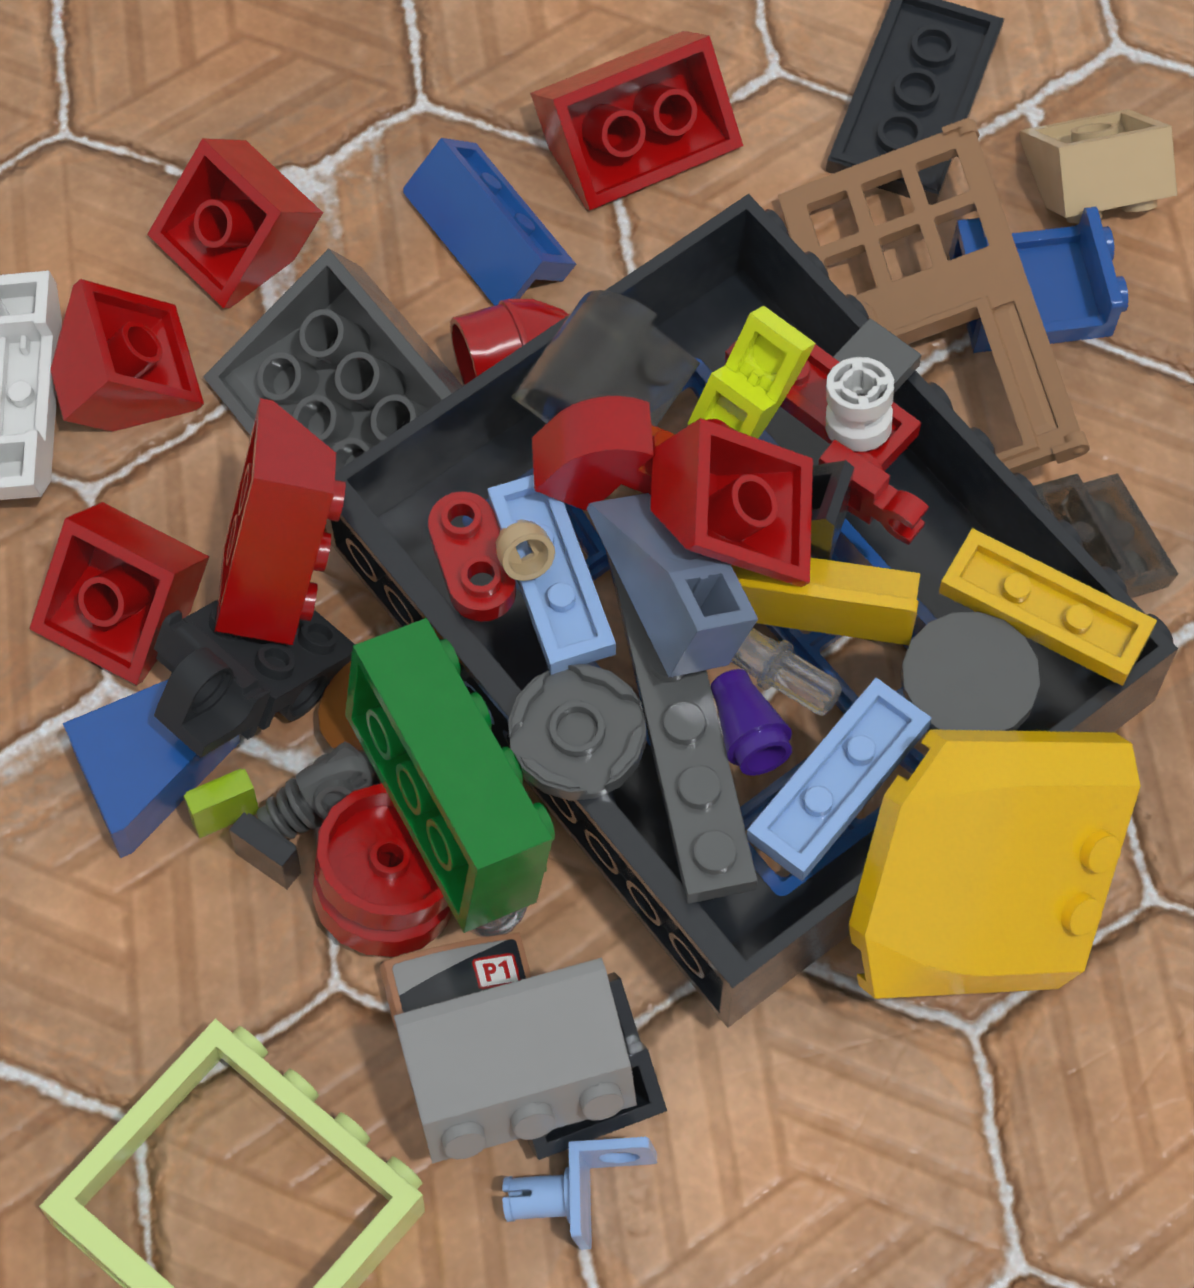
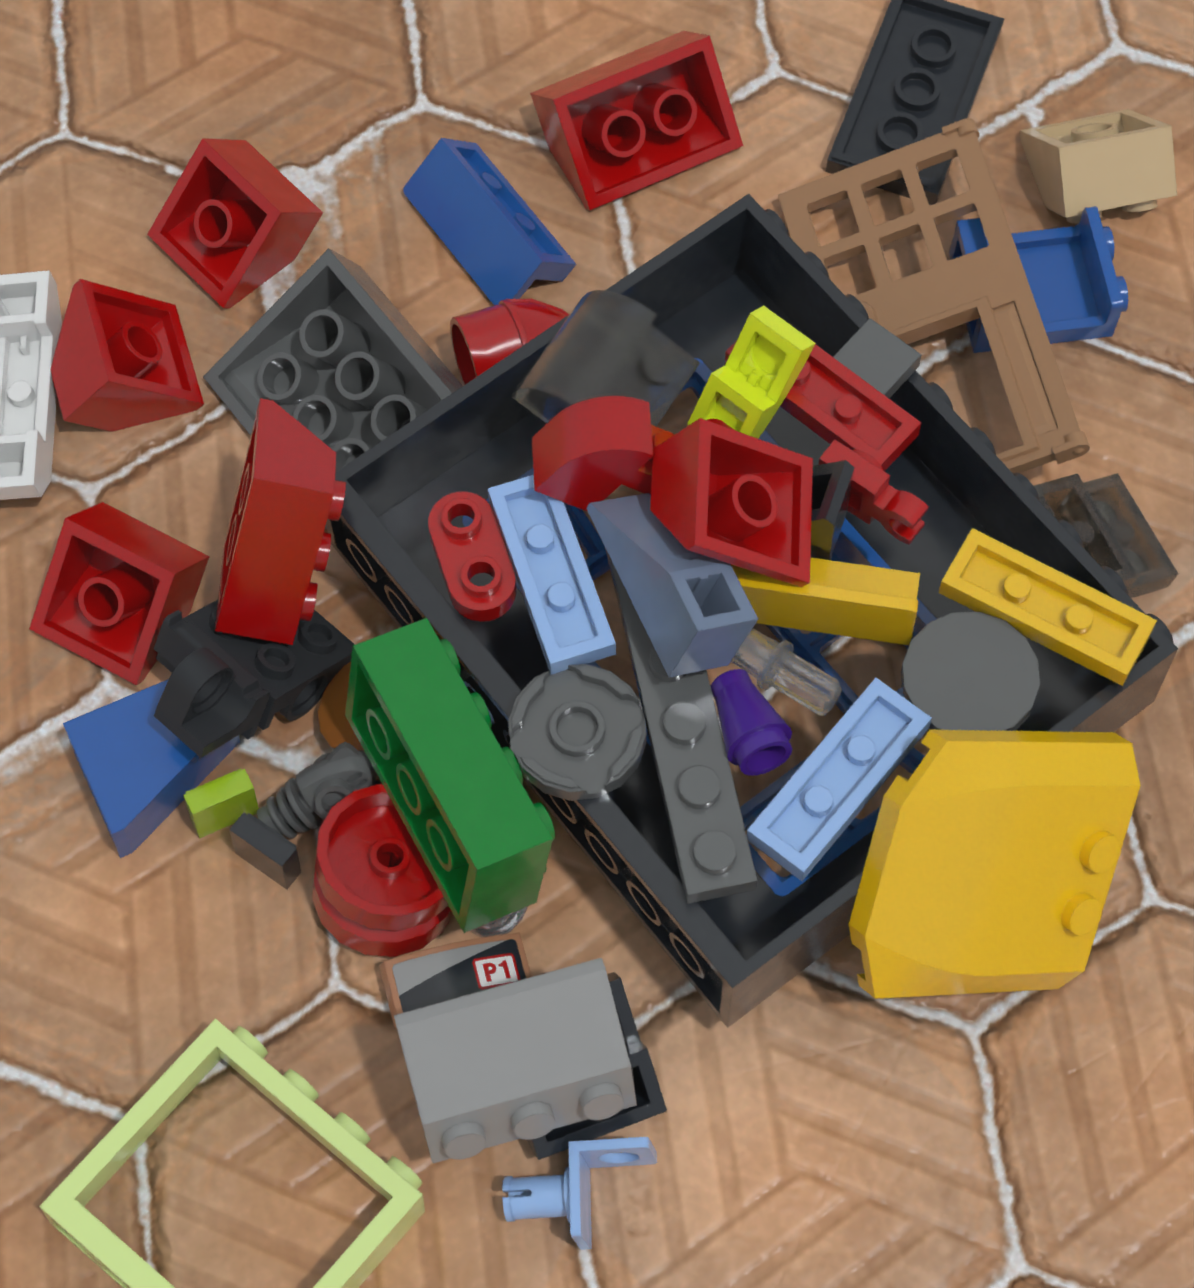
(531, 565): tan hinge -> none
(859, 403): white wheel -> none

